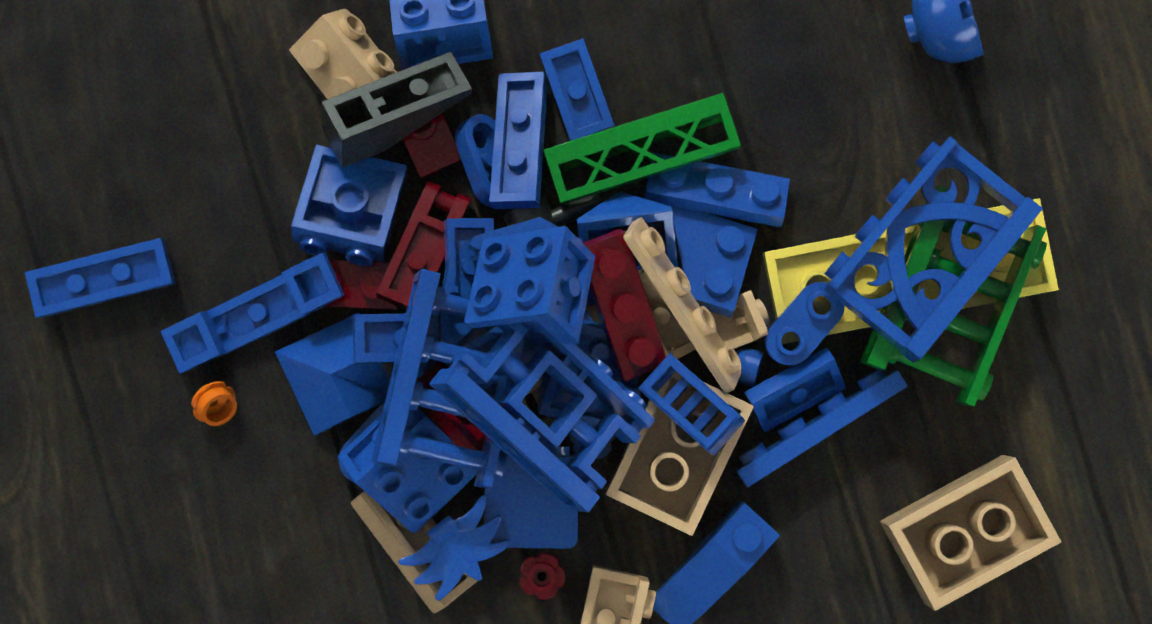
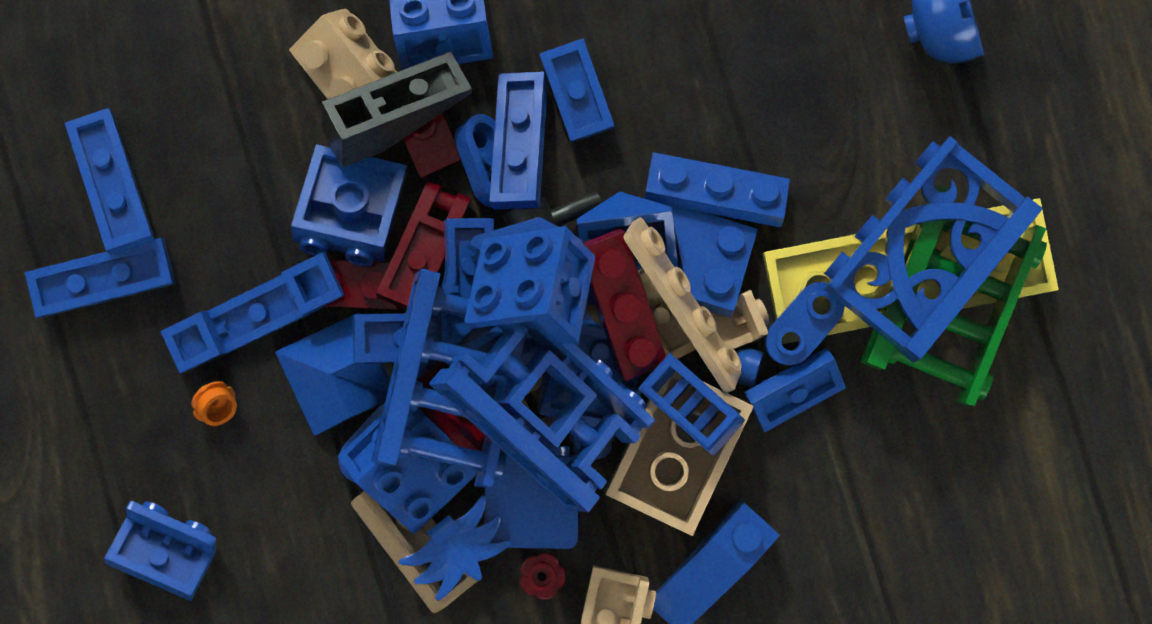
(109, 181): none -> blue plate
(162, 549): none -> blue bracket
(640, 134): green fence -> none
(834, 415): blue plate -> none
(970, 531): tan brick -> none

